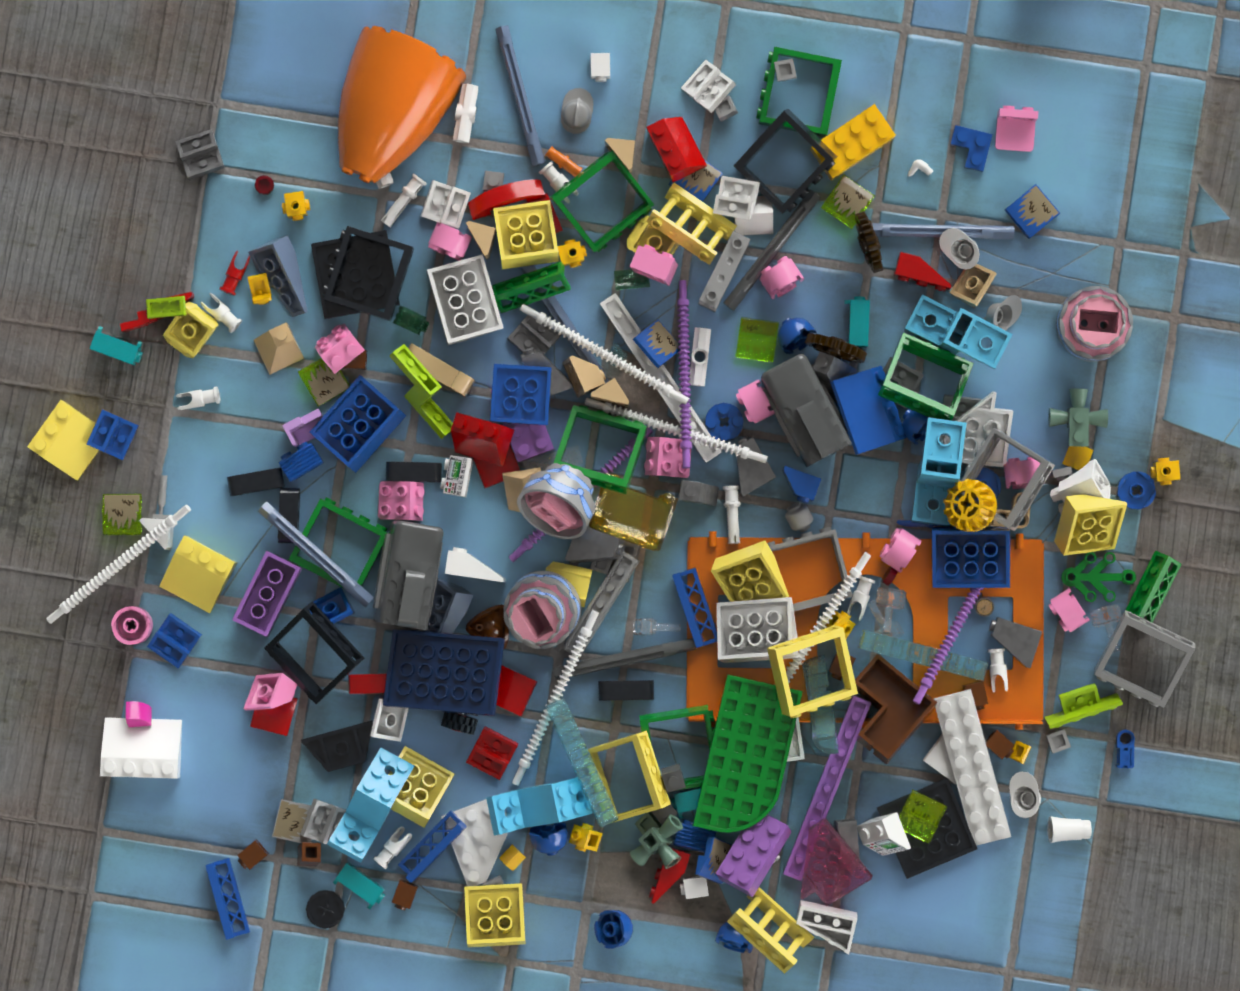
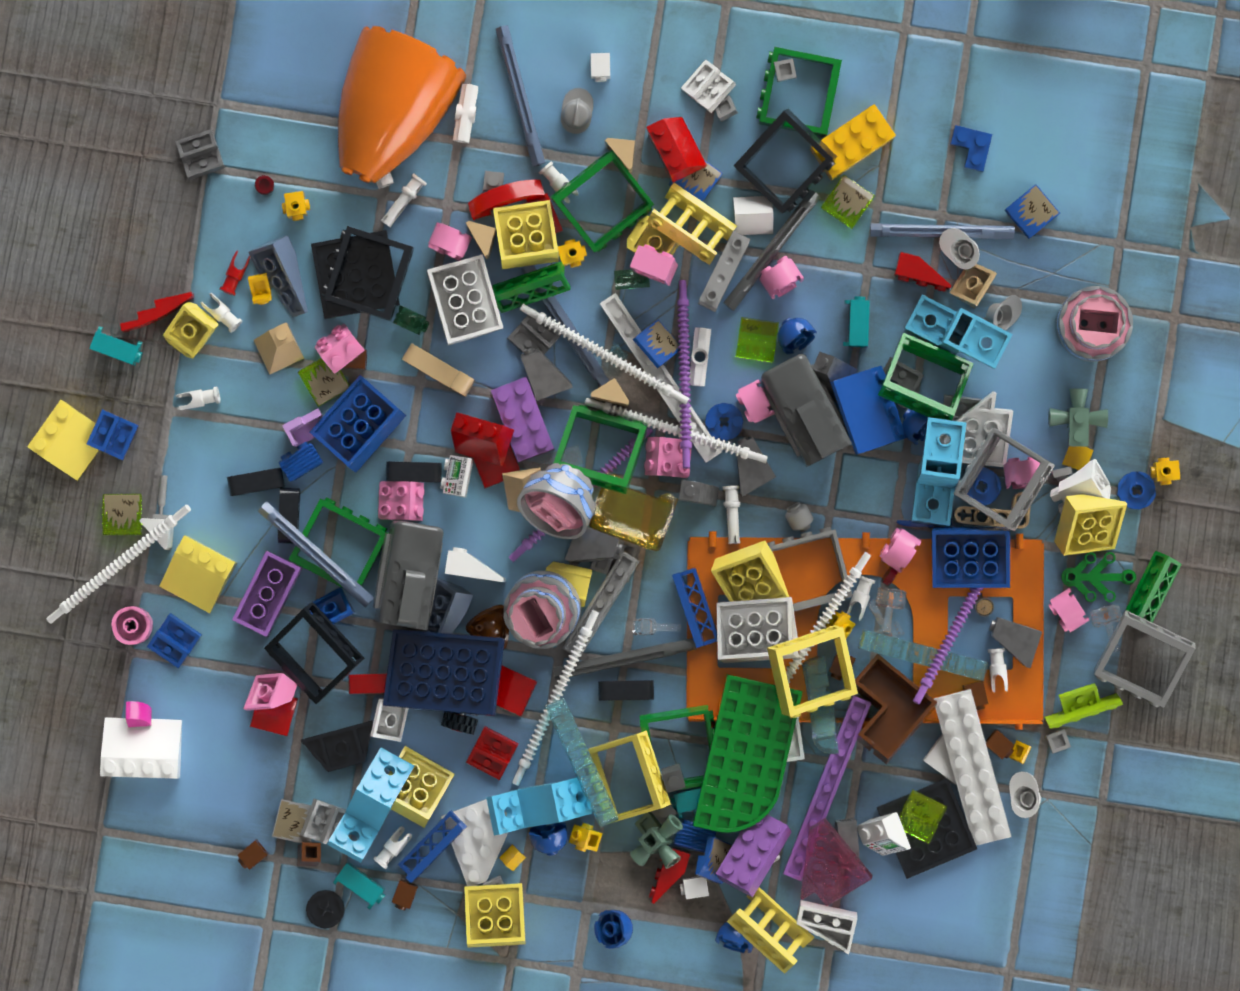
(166, 307): lime plate -> none
(221, 903): blue fence -> none
(423, 390): lime bracket -> none
(445, 204): white slope -> none
(520, 394): blue plate -> none
(563, 161): orange pin -> none
(583, 375): tan slope -> none
(736, 197): white slope -> none
(801, 484): blue slope -> none
(836, 347): dark brown gear -> none
(868, 242): dark brown gear -> none
(919, 164): white animal -> none
(979, 514): yellow gear -> none
(1015, 129): bright pink bracket -> none
(1068, 829): white plant -> none
(1125, 753): blue piece -> none

